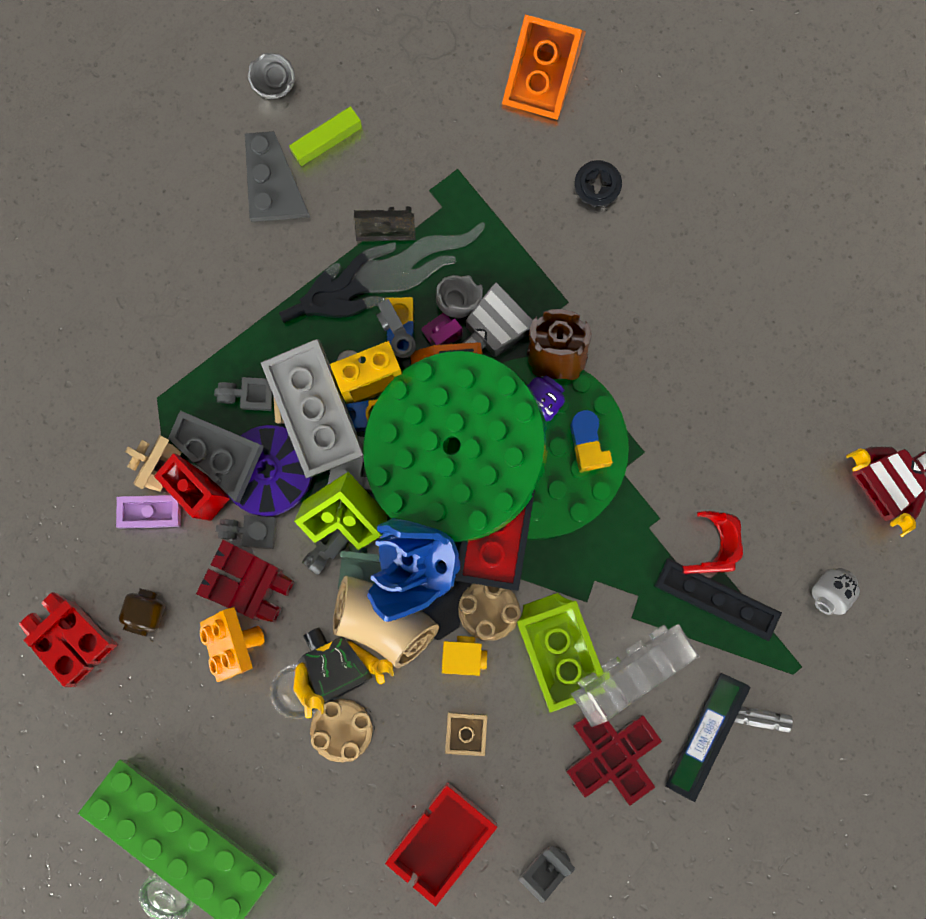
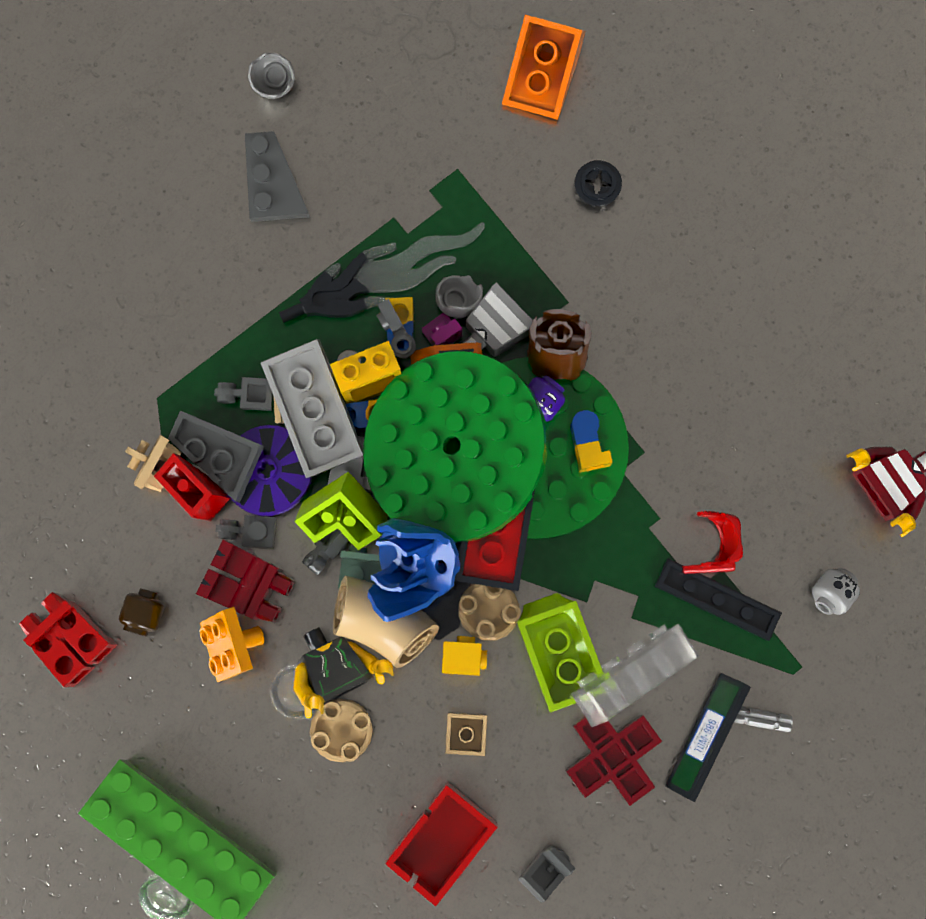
(147, 512): lavender plate -> none
(325, 136): lime piece -> none
(384, 225): clear smoke plate -> none

